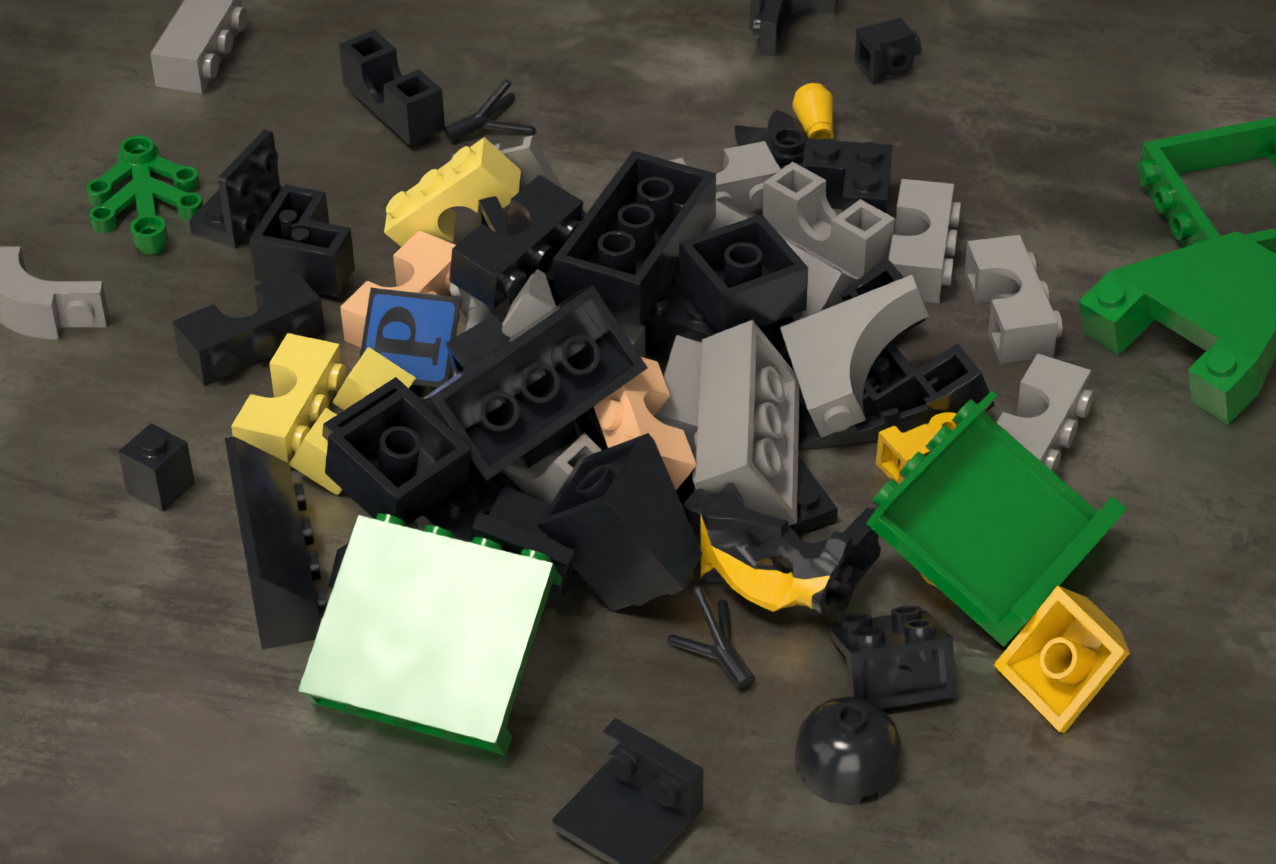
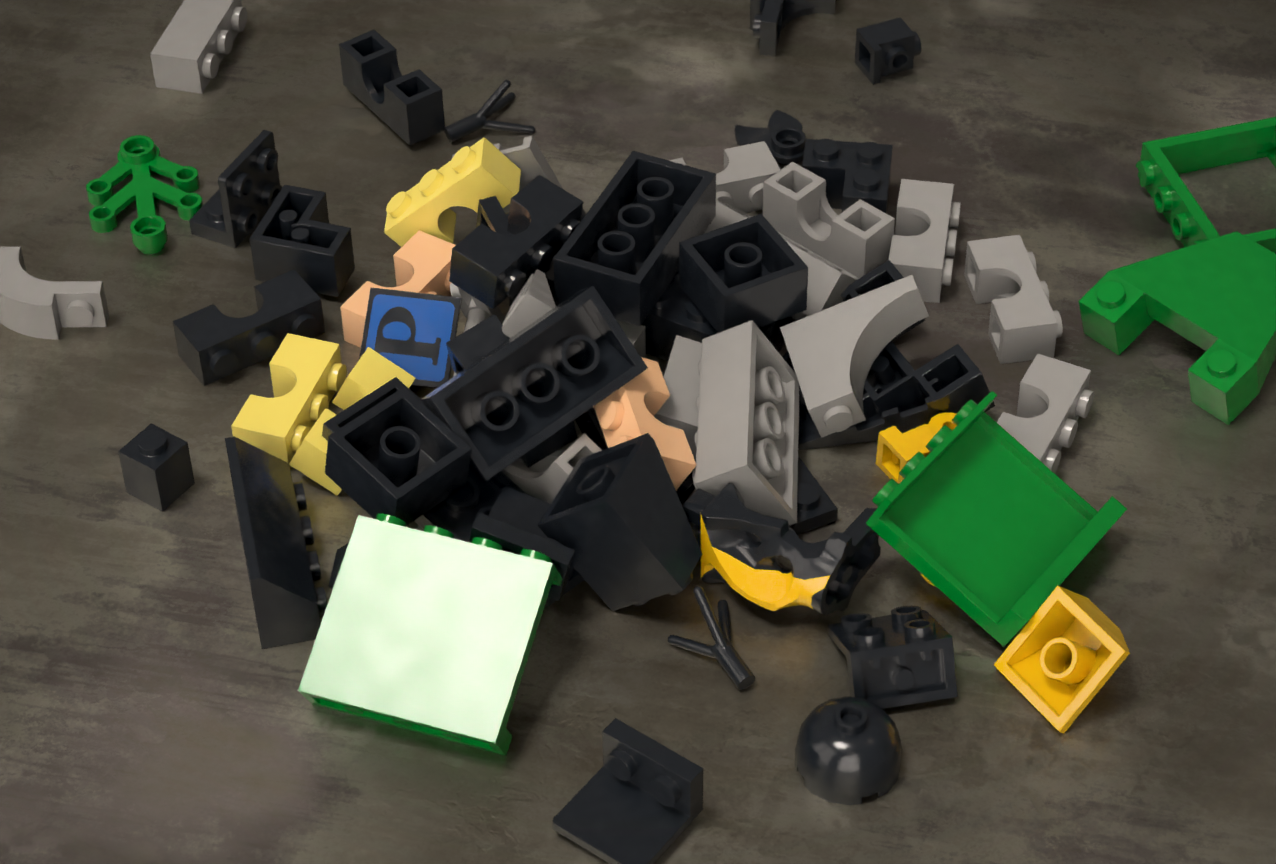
(814, 110): yellow cone -> none

